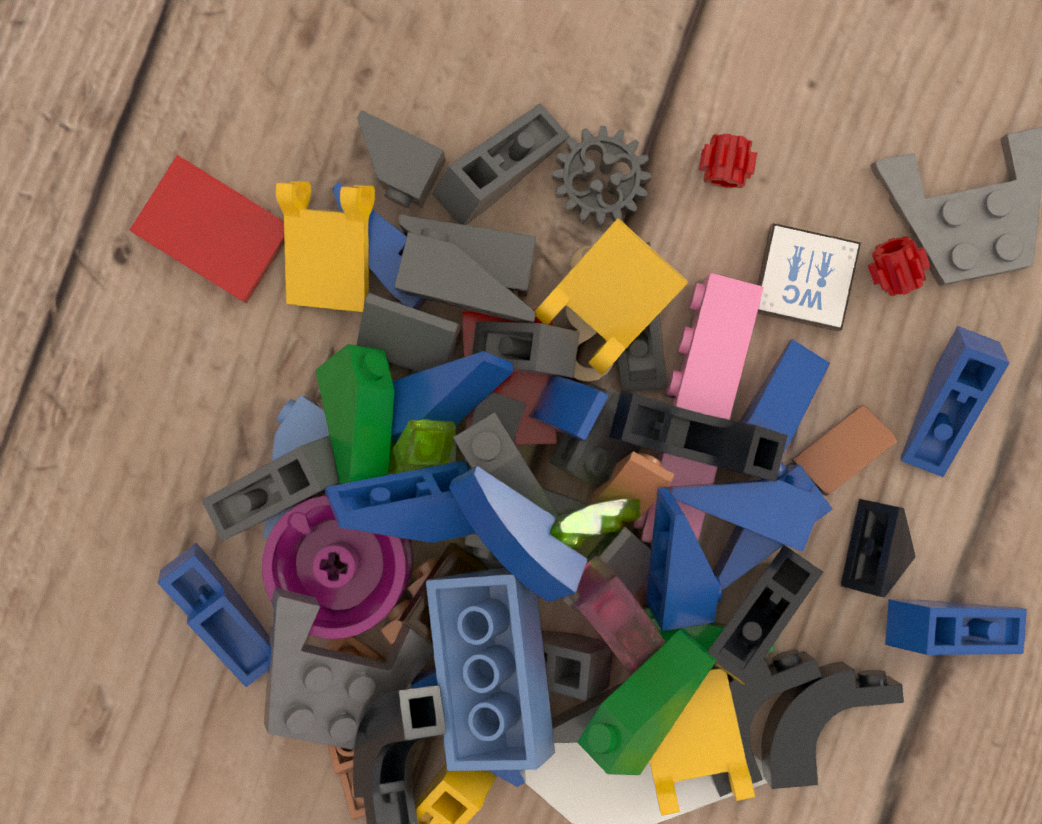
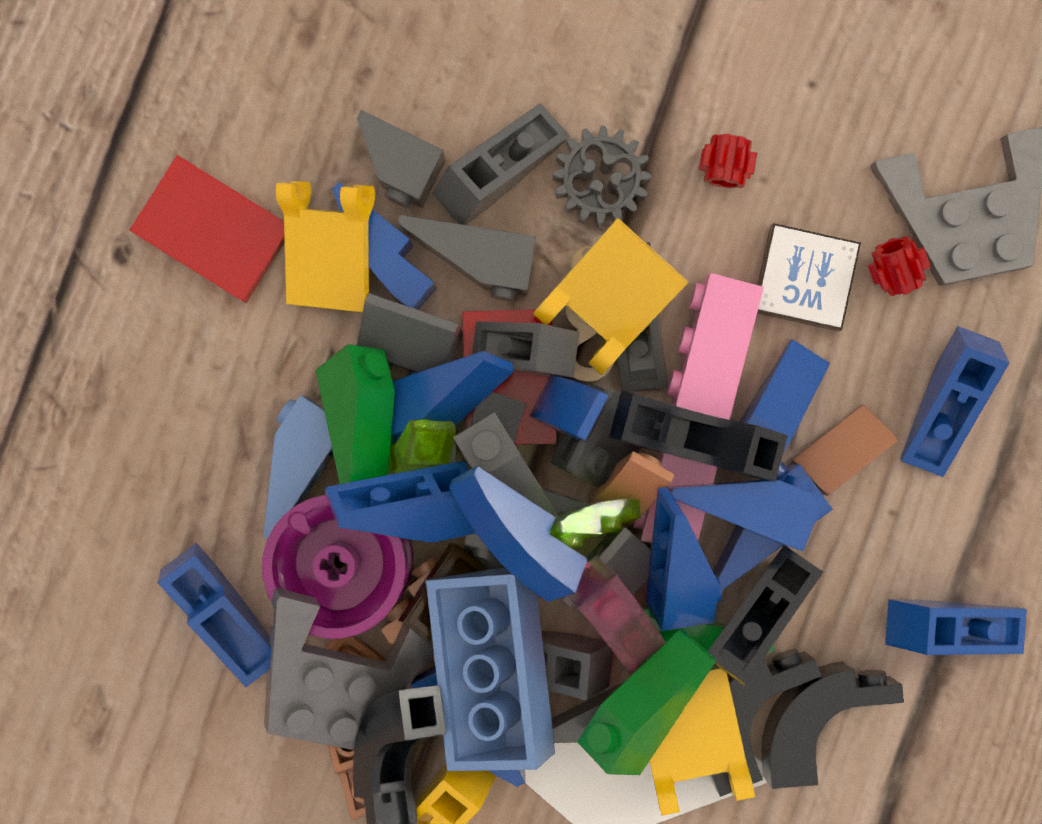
(273, 488): dark grey slope -> none
(447, 275): dark grey slope -> none
(877, 548): black slope -> none

